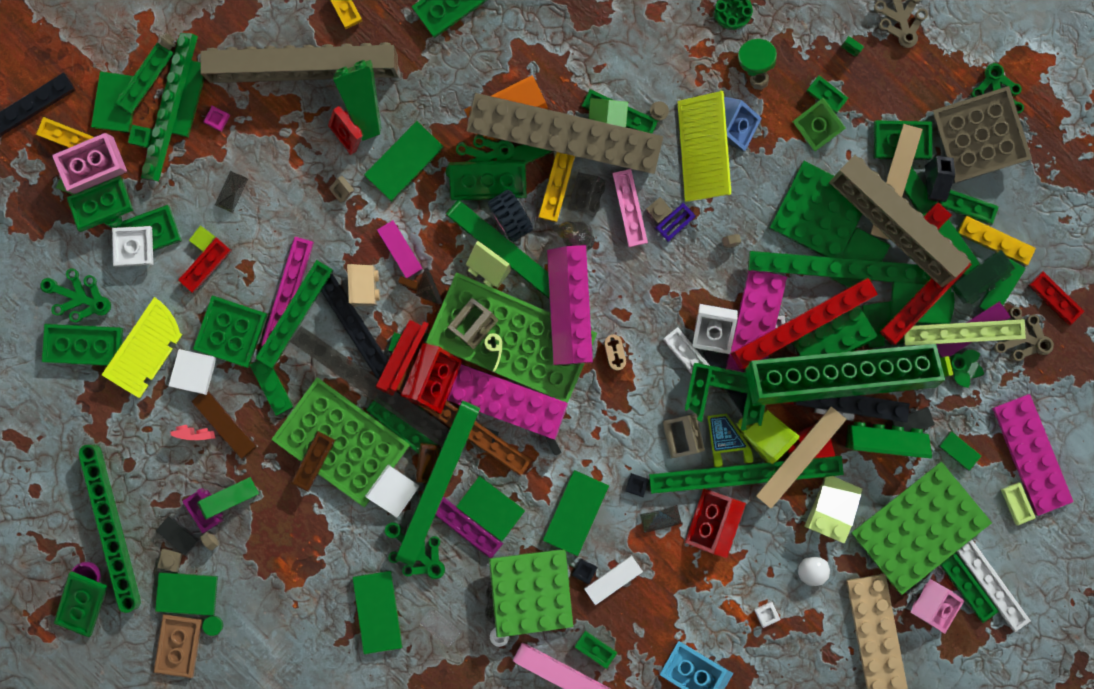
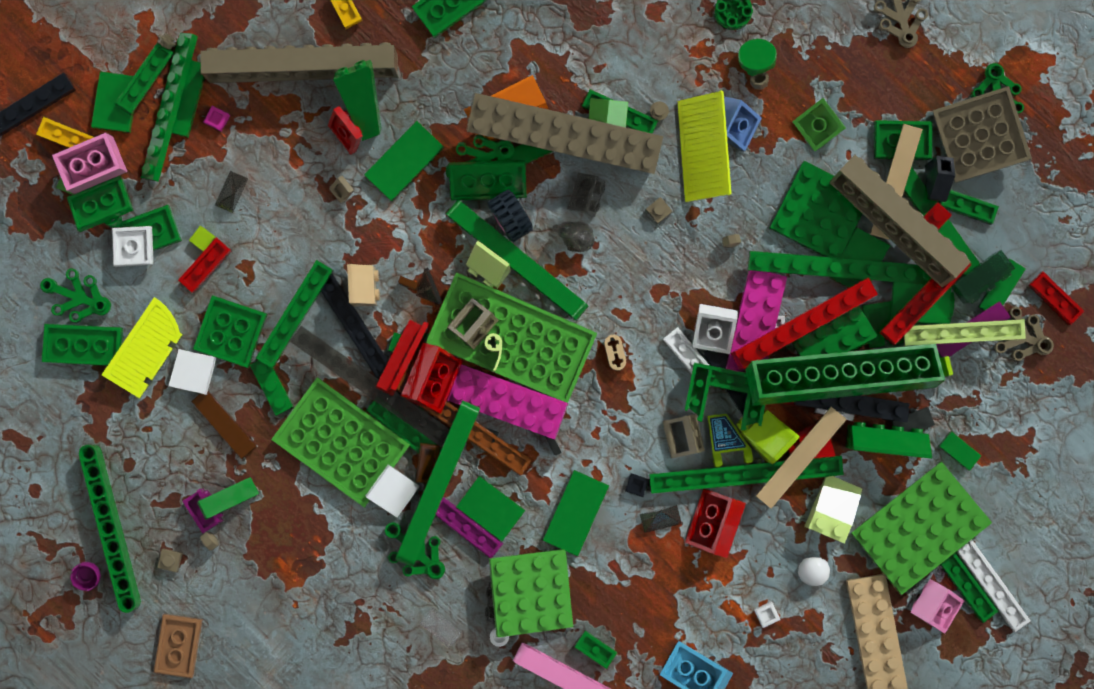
(80, 604): green tile -> none
(140, 136): green plate -> none
(177, 535): pearl dark grey tile -> none
(186, 433): coral slope -> none
(186, 593): green tile -> none
(212, 625): green tile -> none
(290, 281): dark pink tile -> none
(313, 461): reddish brown tile -> none
(377, 612): green tile -> none
(400, 249): dark pink tile -> none
(556, 187): yellow plate -> none
(569, 305): dark pink slope -> none
(584, 571): black tile -> none
(613, 580): white tile -> none
(629, 208): bright pink plate -> none
(687, 211): dark purple tile -> none
(822, 89): green plate -> none
(852, 46): green tile -> none
(968, 367): green plate -> none
(996, 240): yellow plate -> none
(1018, 503): yellowish green tile -> none
(1032, 454): dark pink plate -> none

